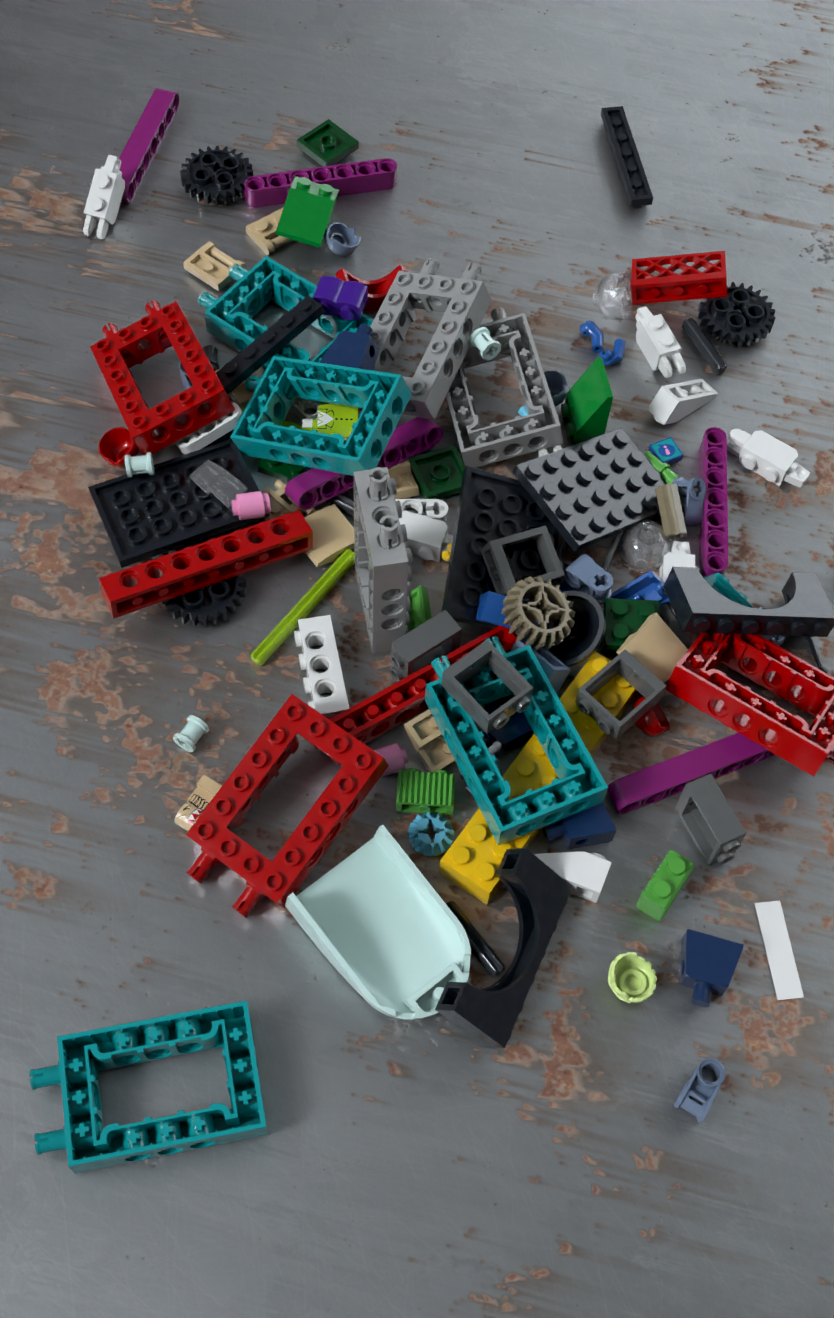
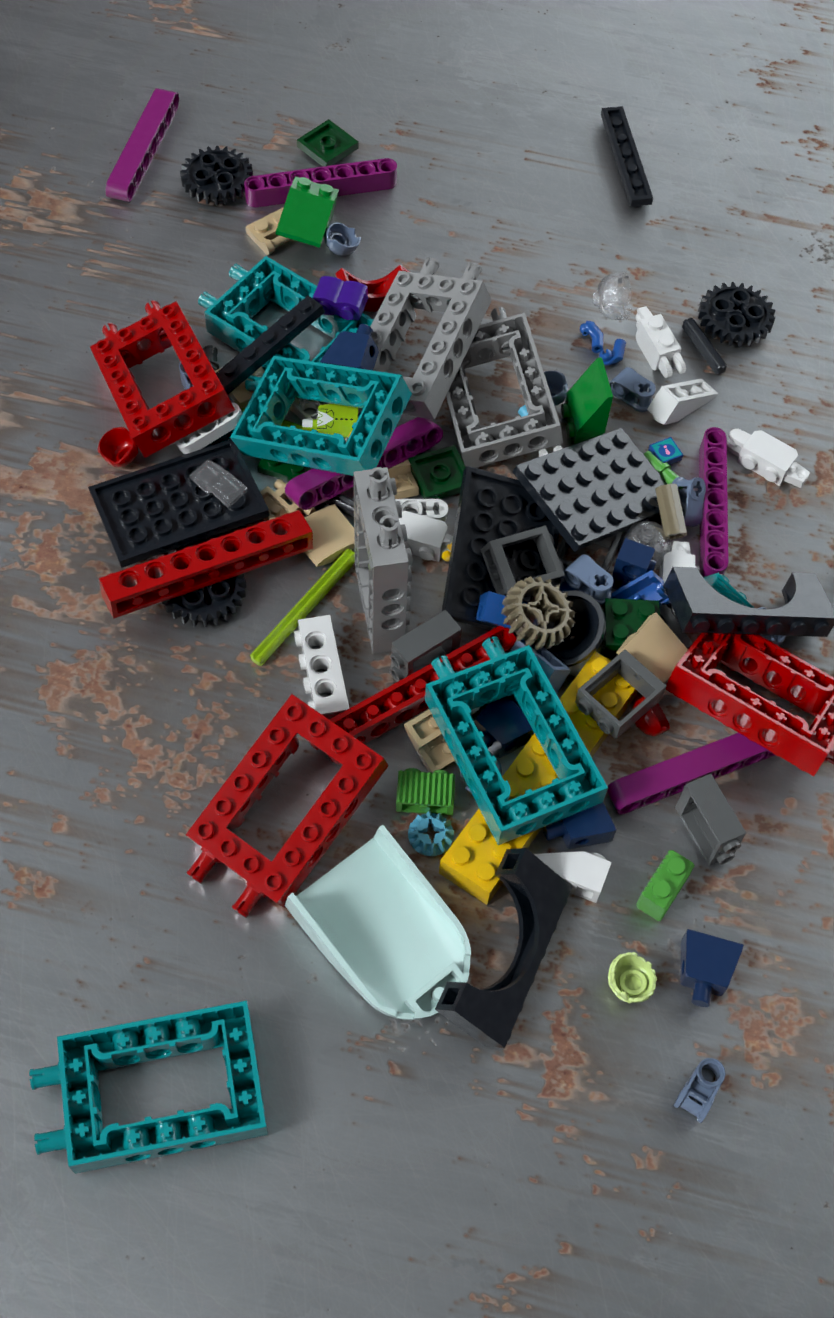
(104, 197): white hinge -> none
(139, 464): light aqua bush -> none
(191, 733): light aqua bush -> none
(197, 802): tan leg -> none
(210, 270): tan plate -> none
(251, 505): bright pink brick -> none
(394, 756): bright pink brick -> none
(420, 607): bright green plate -> none
(472, 663): dark grey window -> none
(478, 945): black axle -> none
(485, 343): light aqua bush -> none
(630, 387): none -> sand blue piece
(632, 562): none -> dark blue brick
(679, 287): red fence -> none
(779, 950): white sticker -> none
(815, 653): black hinge -> none

